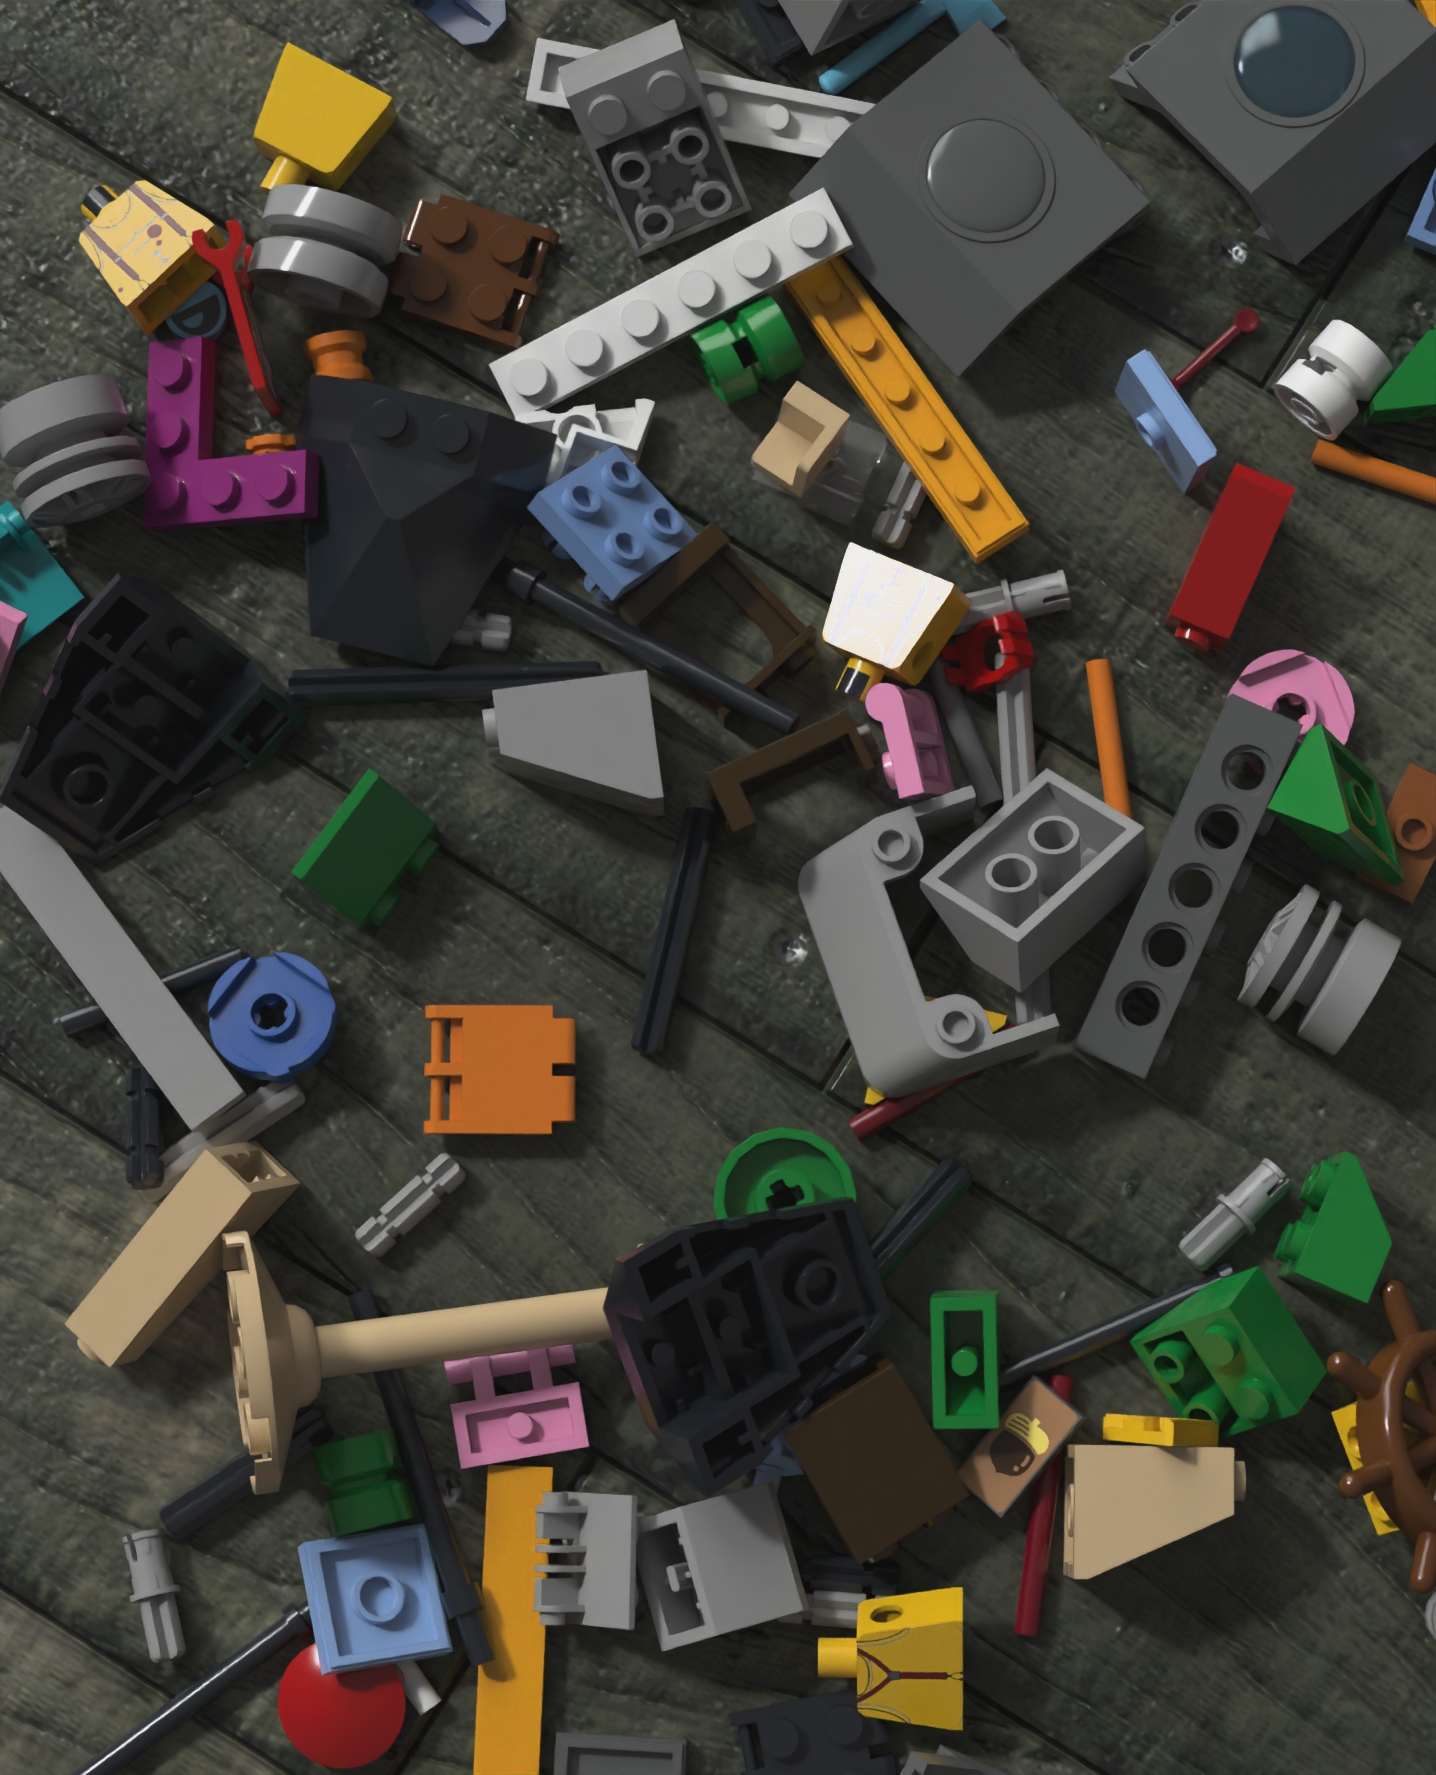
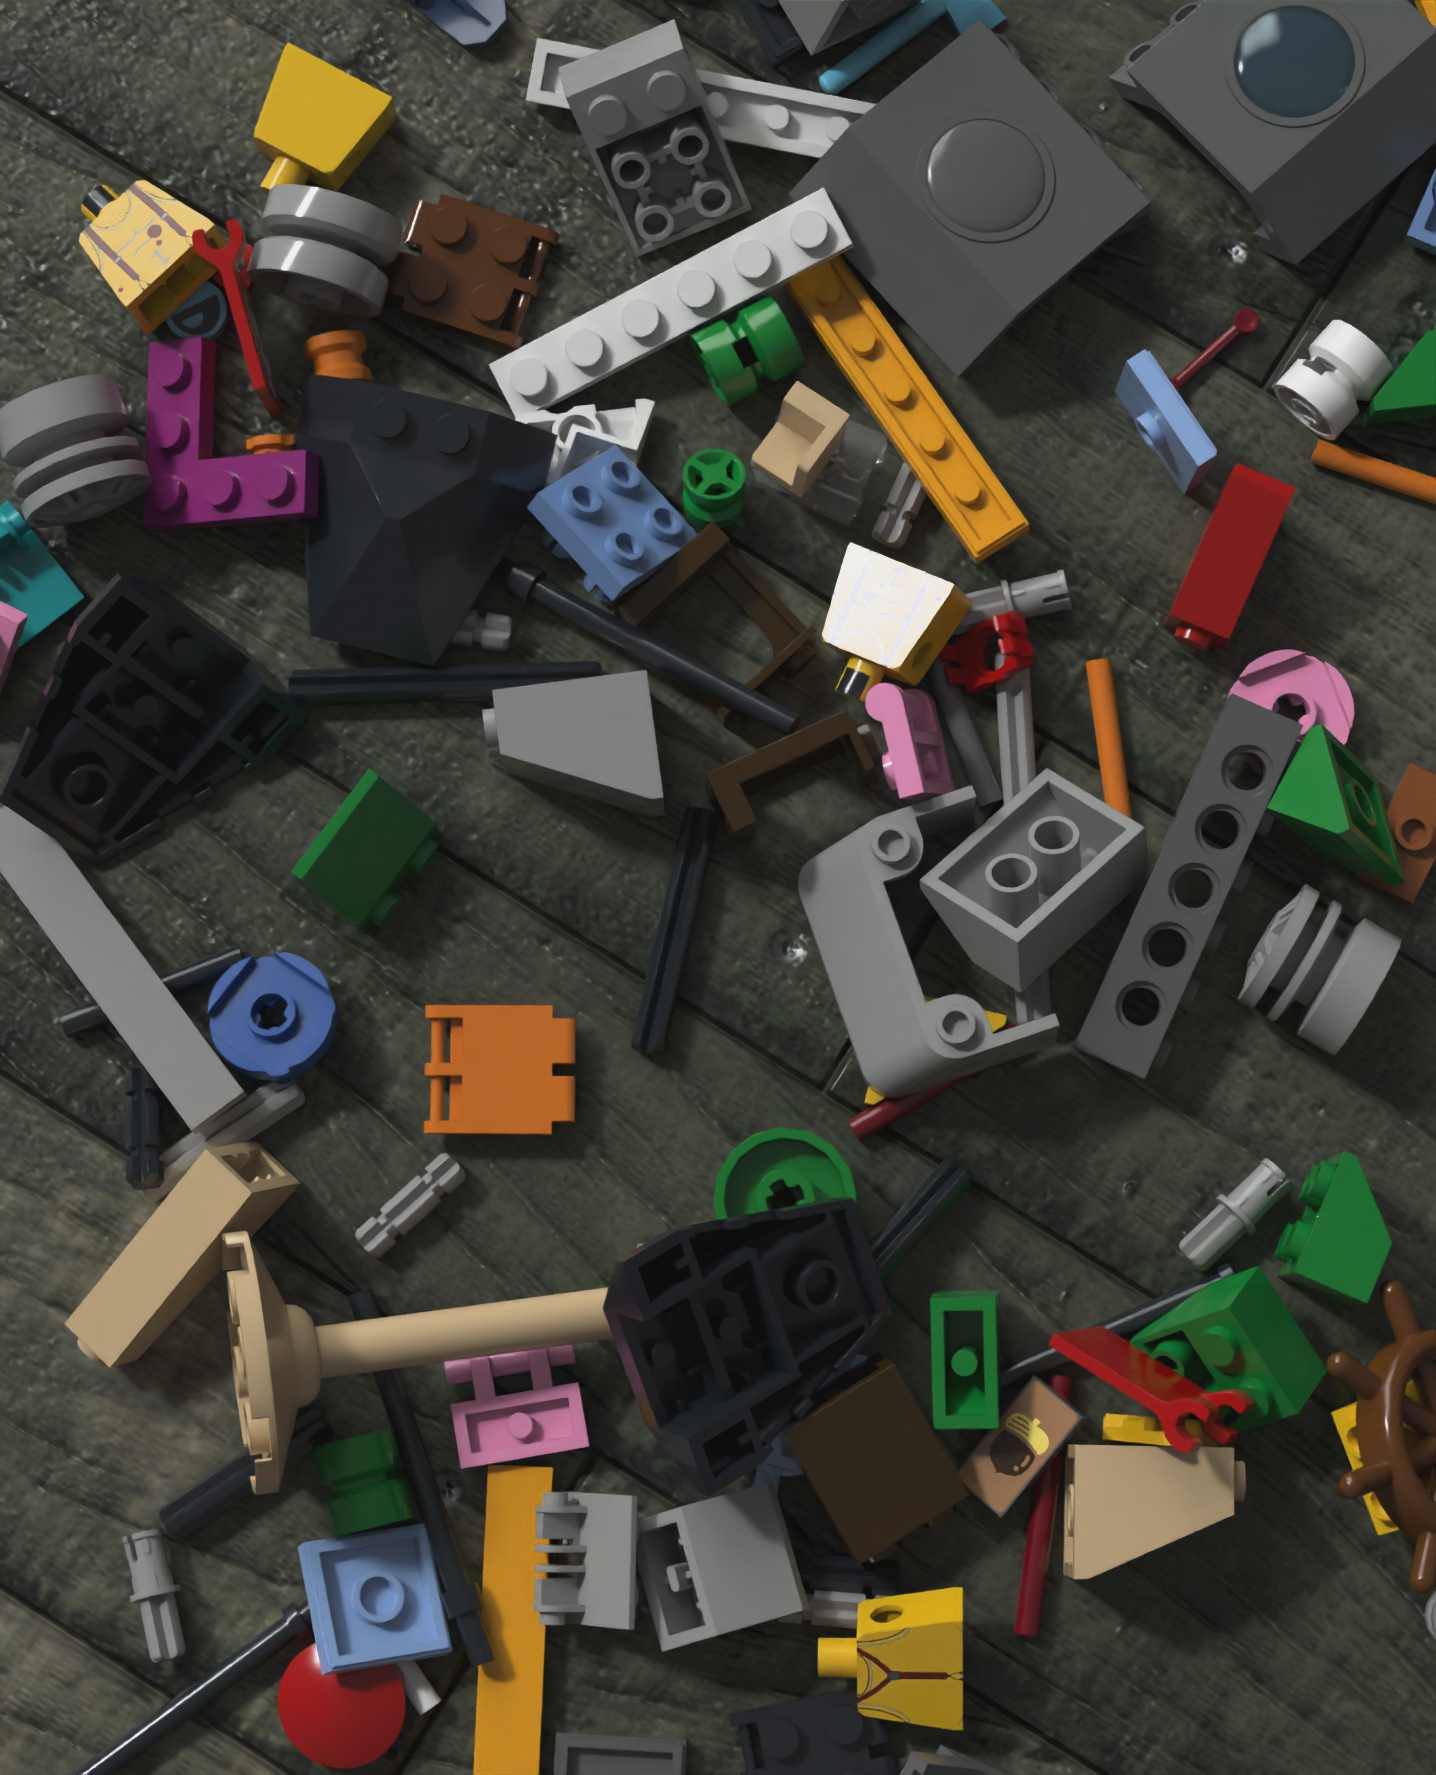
(707, 474): none -> green wheel
(1153, 1385): none -> red flag

